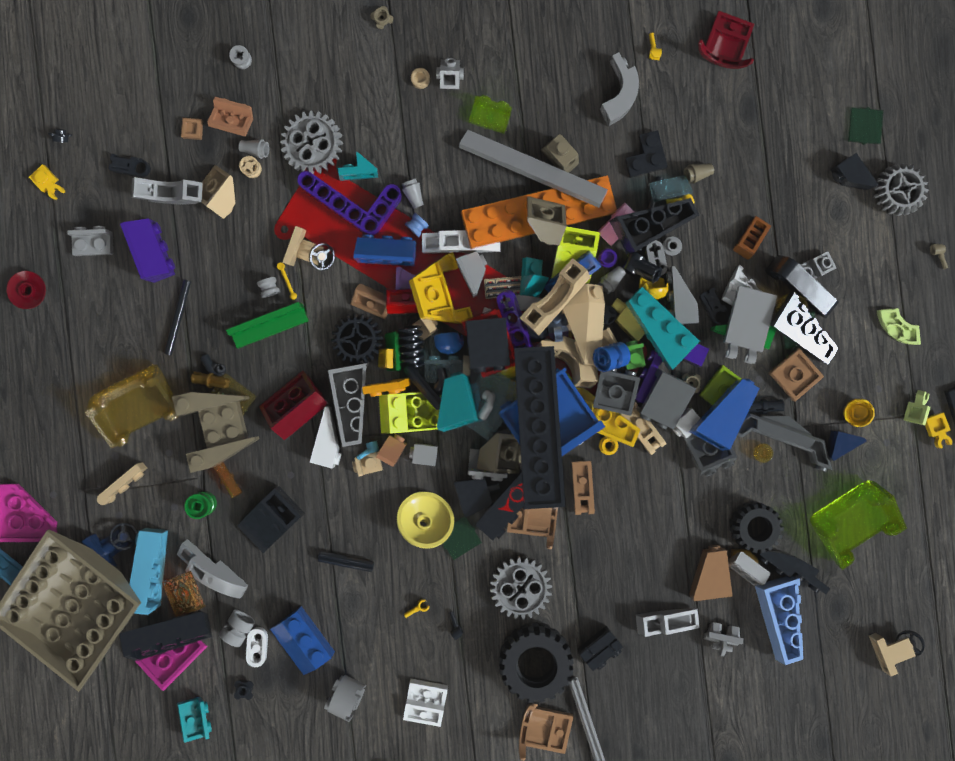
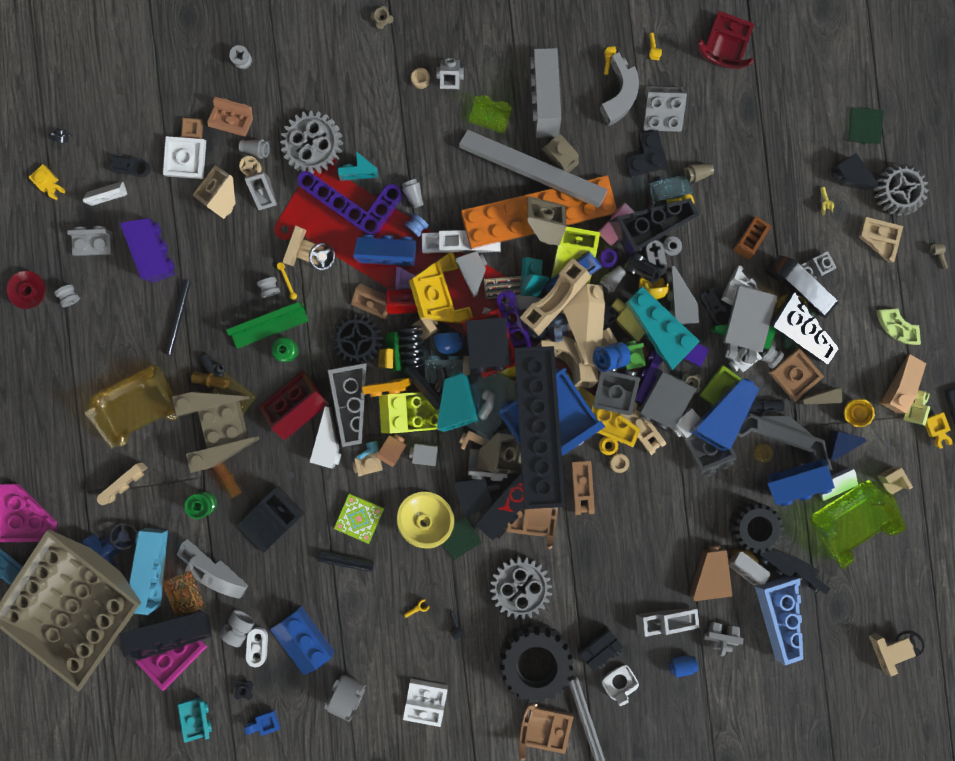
(67, 295): none -> light grey wheel
(105, 194): none -> white slope
(167, 192): light grey arch -> none
(184, 157): none -> white plate
(261, 190): none -> light grey slope
(265, 723): none -> blue plate
(289, 354): none -> green head
(359, 518): none -> lime tile
(473, 437): none -> light nougat bracket
(546, 92): none -> light grey wedge
(608, 53): none -> yellow hand
(619, 463): none -> tan tile
(620, 694): none -> white piece
(664, 108): none -> light grey bracket
(683, 666): none -> blue brick
(738, 365): none -> white brick
(771, 356): none -> light grey wheel
(801, 482): none -> blue brick
(827, 204): none -> light yellow hand
(831, 395): none -> dark tan slope
(843, 481): none -> slope
(881, 237): none -> tan wing
(894, 480): none -> tan panel
(905, 385): none -> light nougat slope

